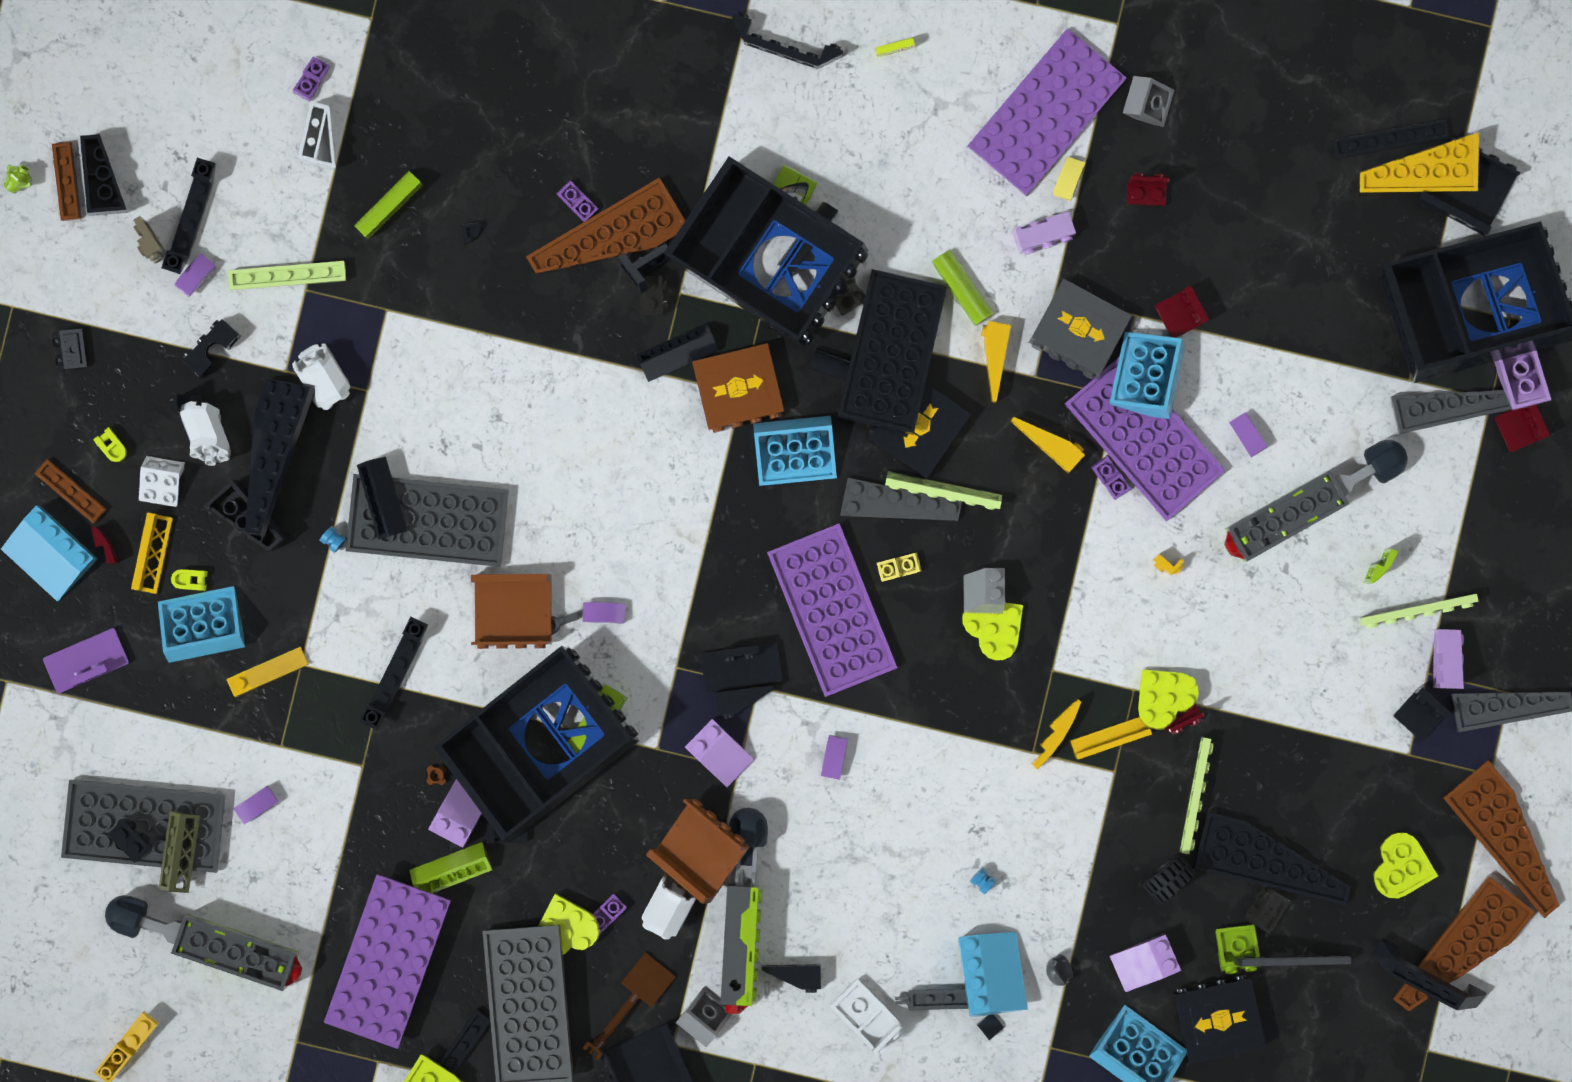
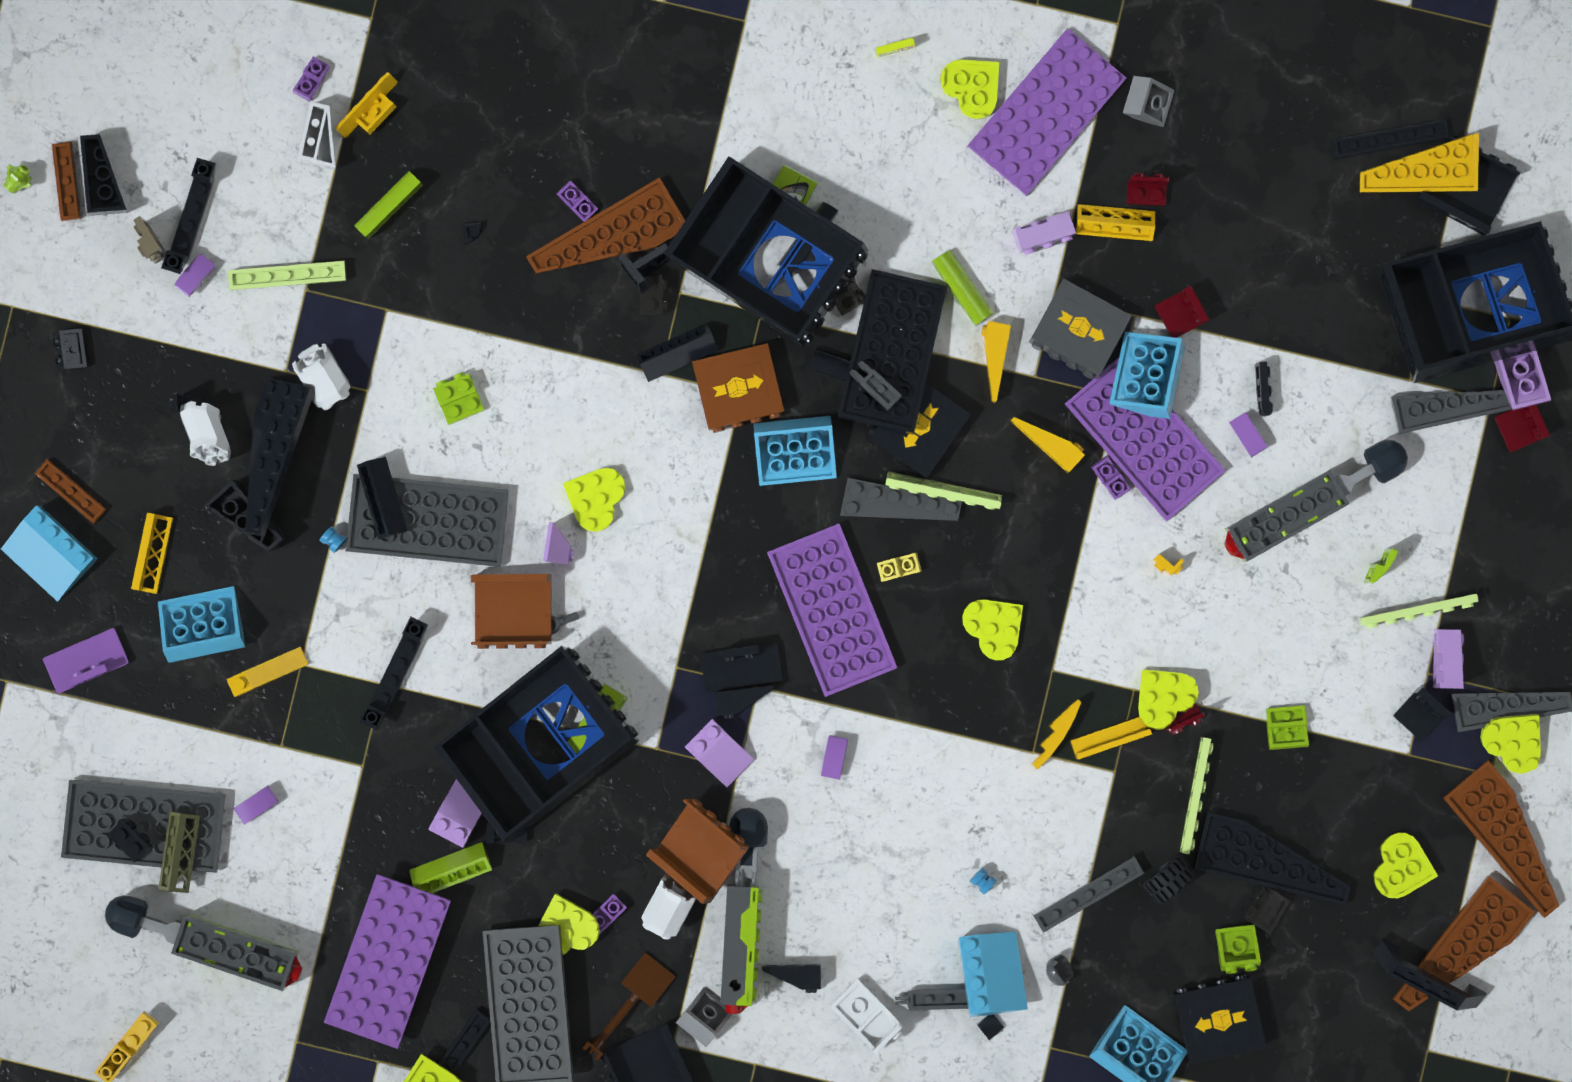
(102, 540): dark red slope -> none
(116, 450): neon yellow plate -> none
(160, 481): white bracket -> none
(183, 578): neon yellow plate -> none
(198, 359): black arch -> none
(371, 109): none -> yellow bracket
(431, 775): dark orange plate -> none
(458, 398): none -> lime plate
(557, 547): none -> lavender slope
(594, 497): none -> neon yellow plate
(603, 612): medium lavender slope -> none
(830, 53): black slope -> none
(877, 386): none -> dark grey hinge
(973, 85): none -> neon yellow plate
(984, 591): light grey slope -> none
(1069, 178): light yellow slope -> none
(1088, 894): none -> dark grey plate
(1115, 226): none -> yellow fence
(1145, 962): lavender slope -> none
(1263, 390): none -> black hinge
(1287, 727): none -> lime slope
(1292, 960): black tile -> none
(1514, 740): none -> neon yellow plate

